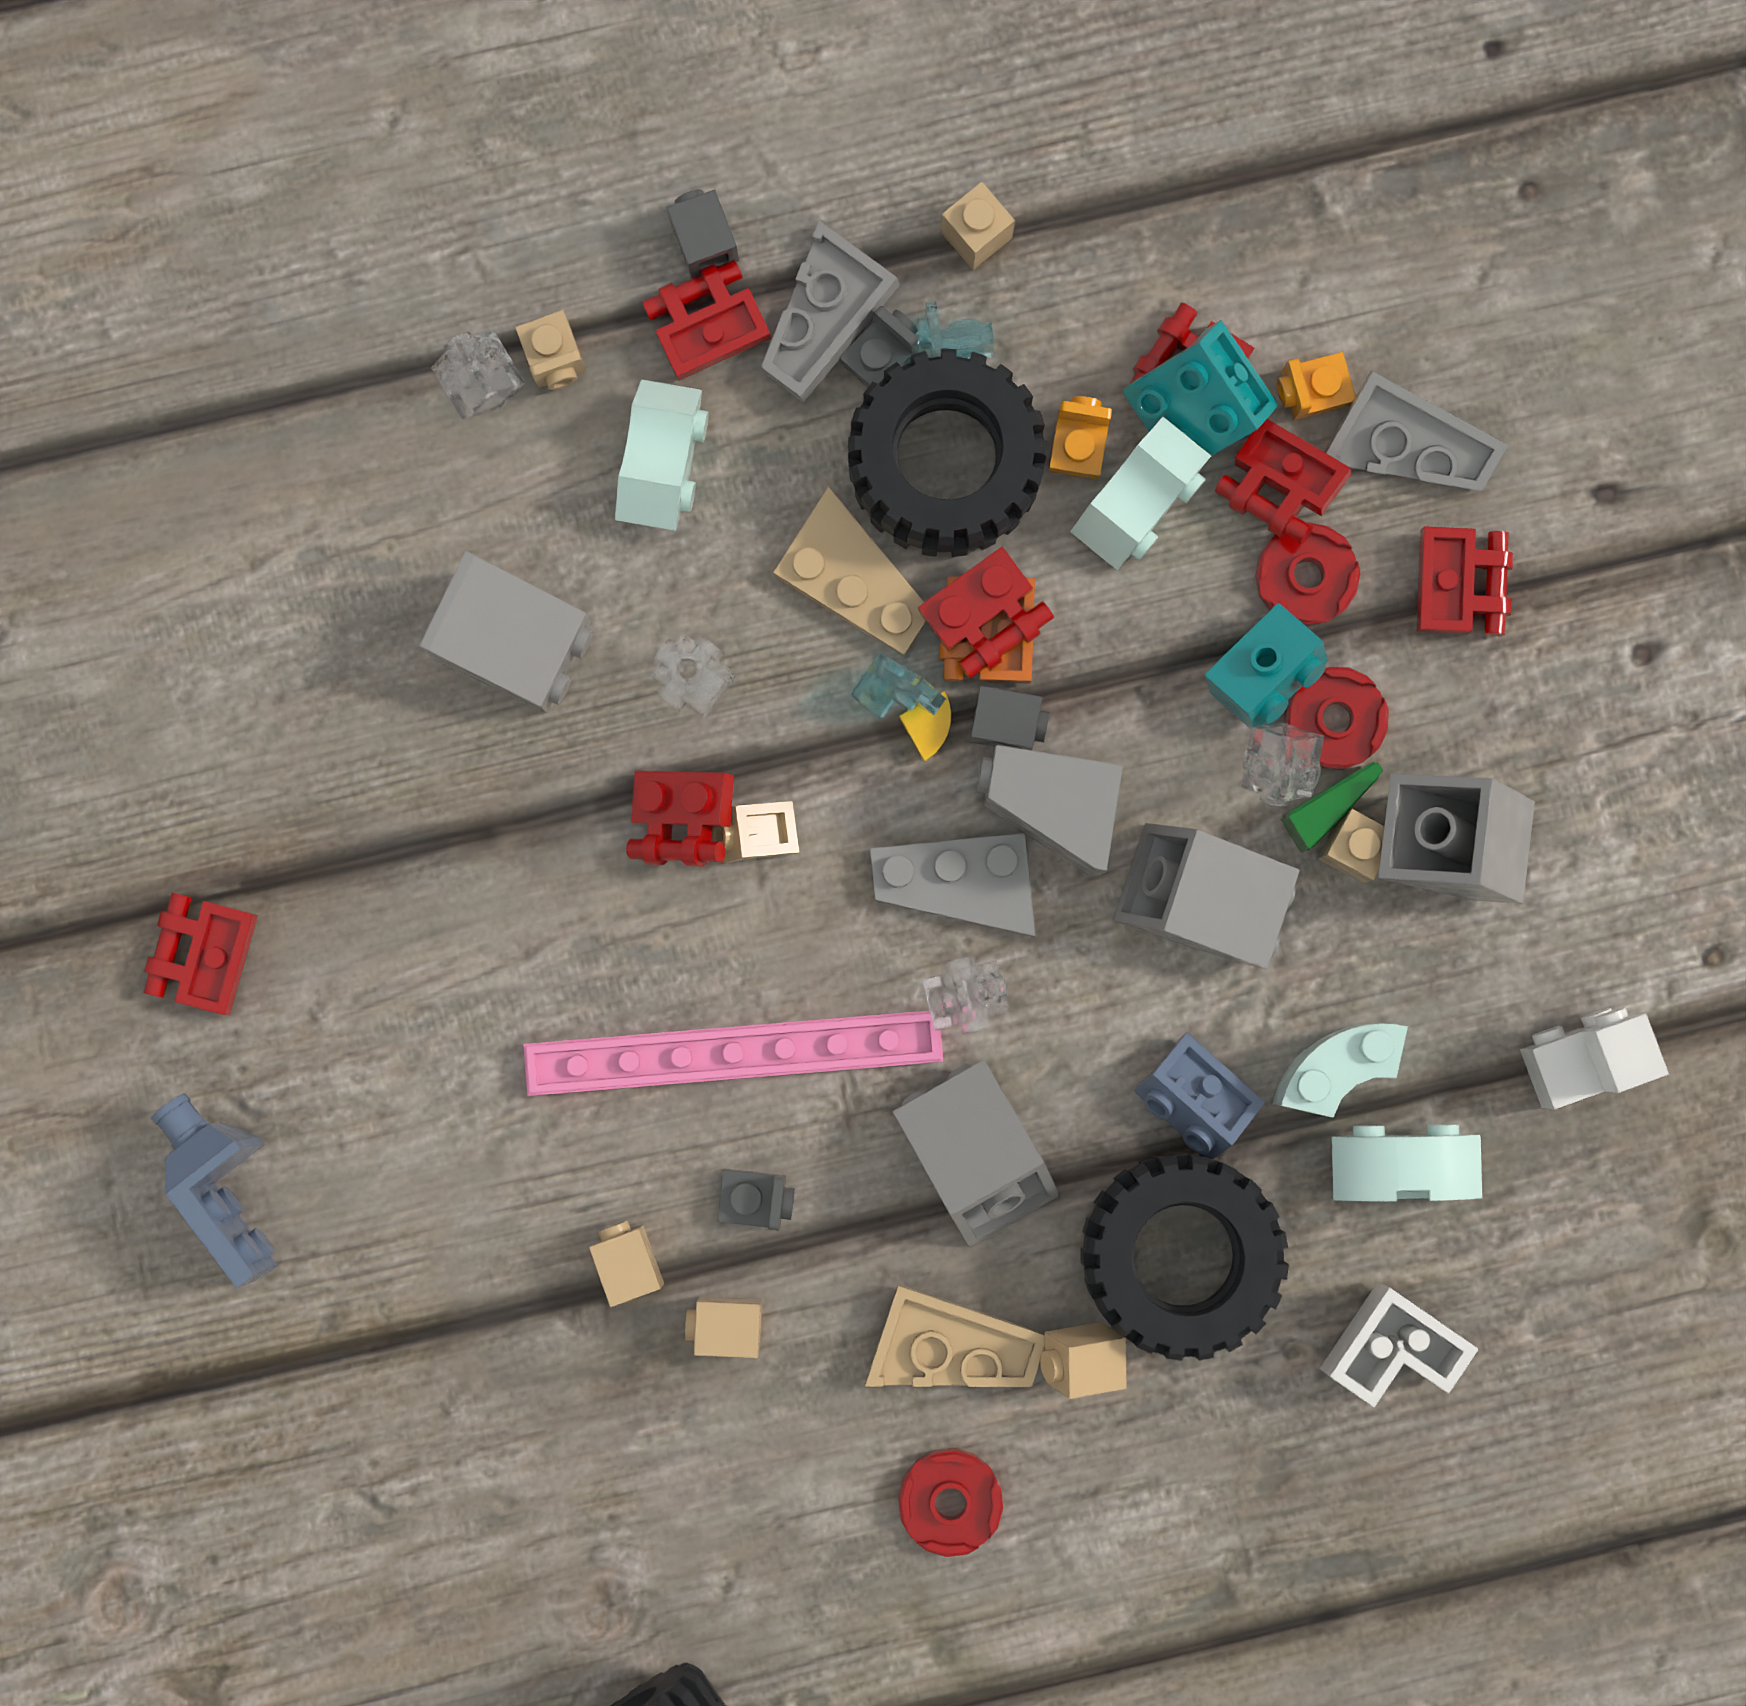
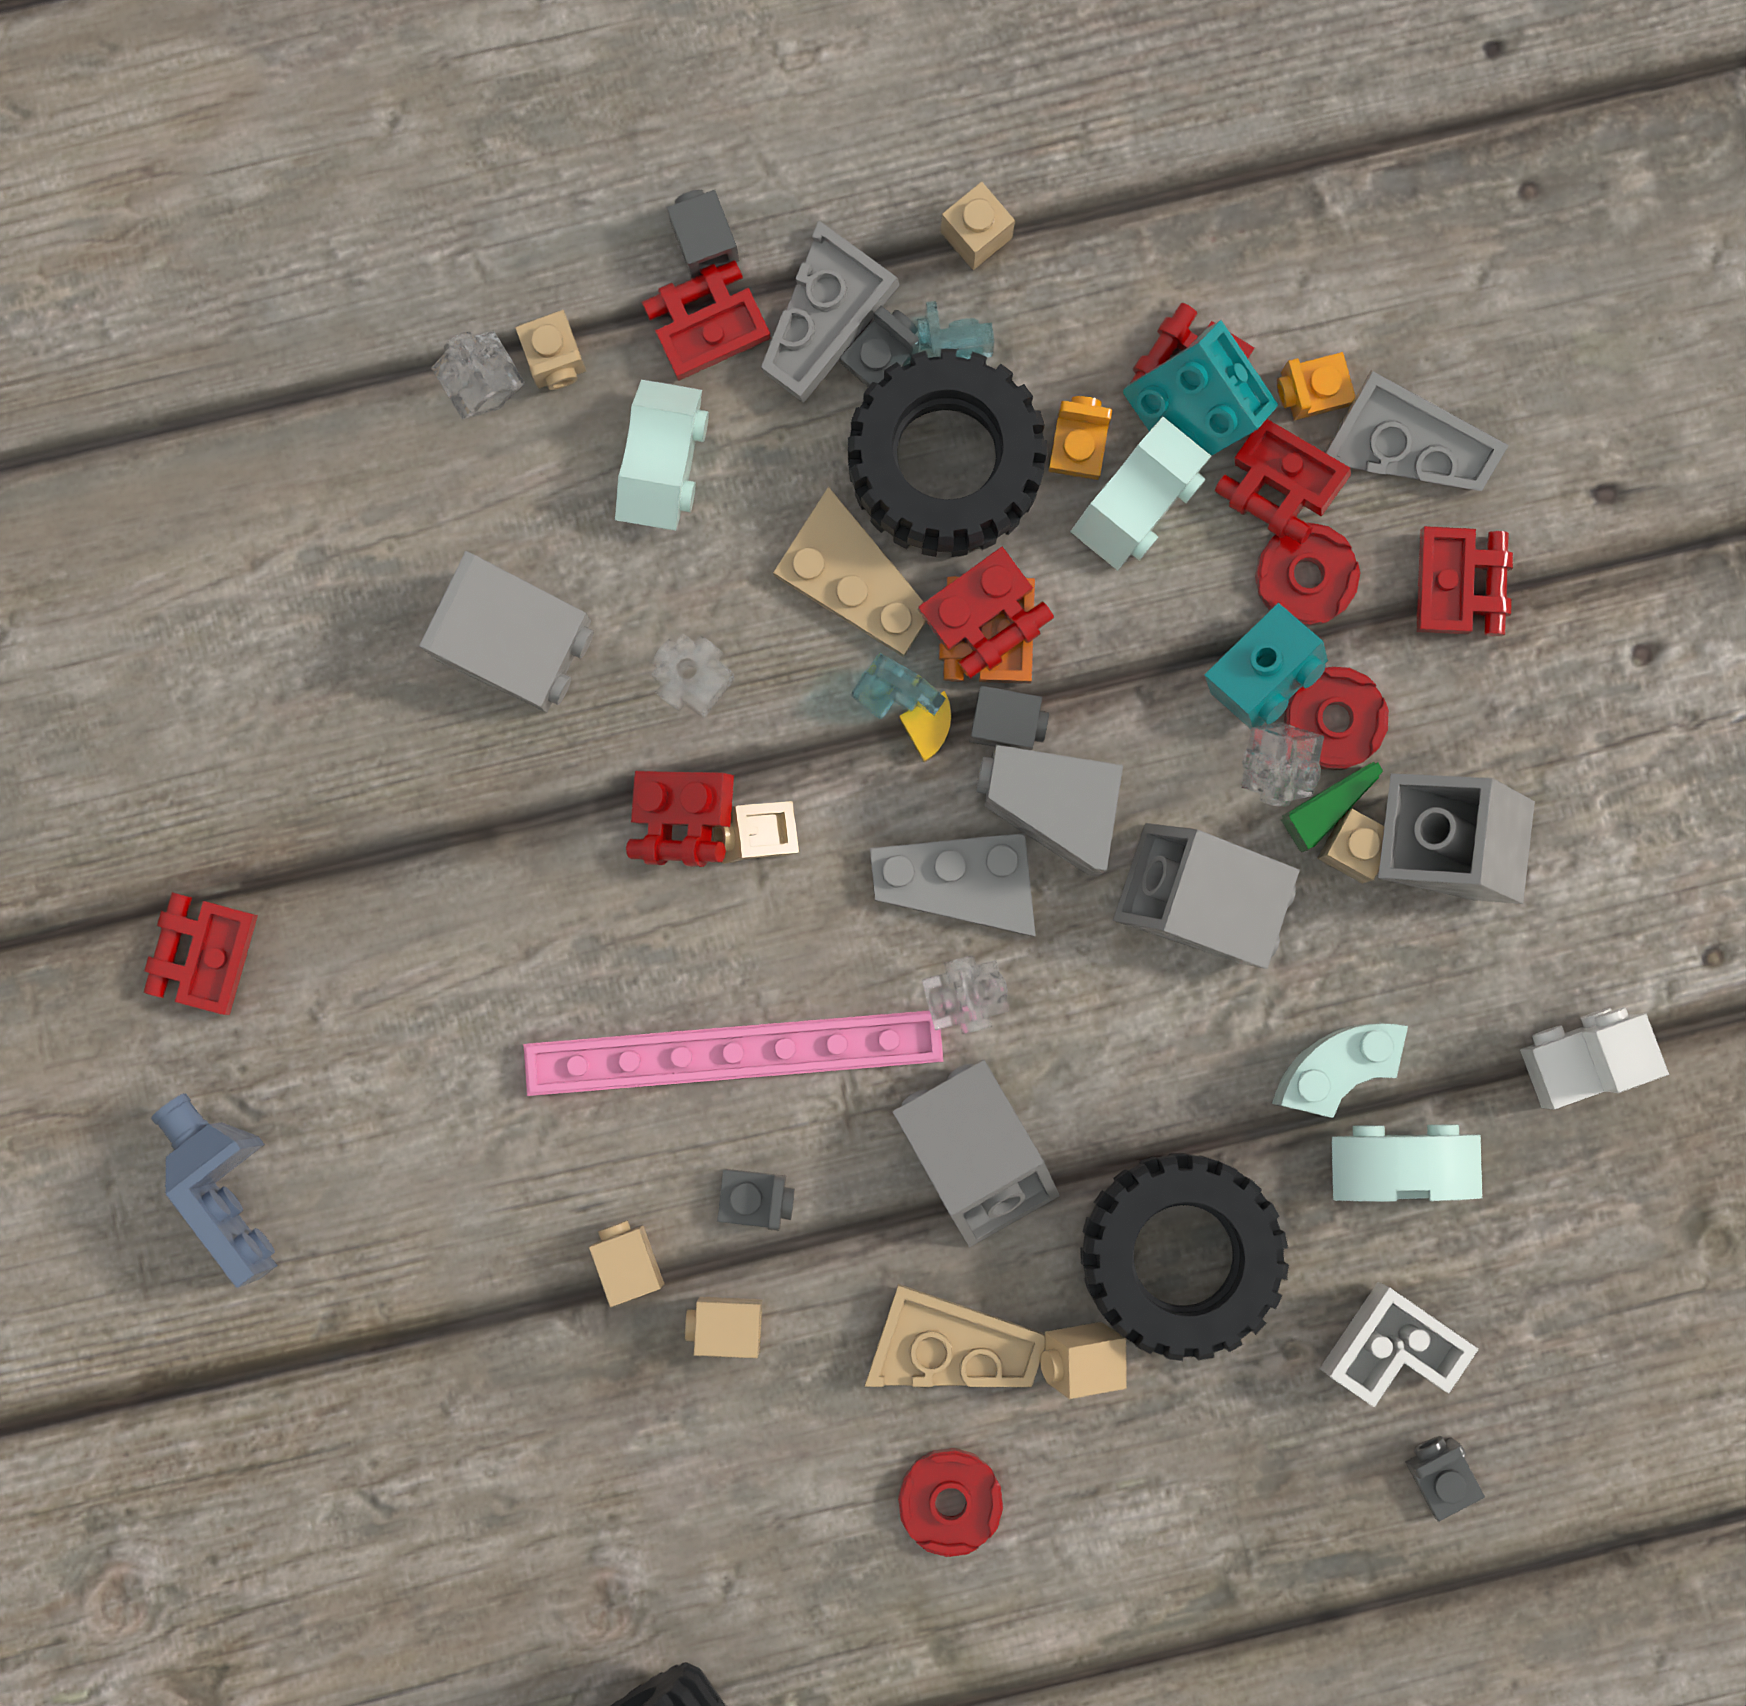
(1199, 1097): sand blue bracket -> none
(1444, 1477): none -> dark grey bracket

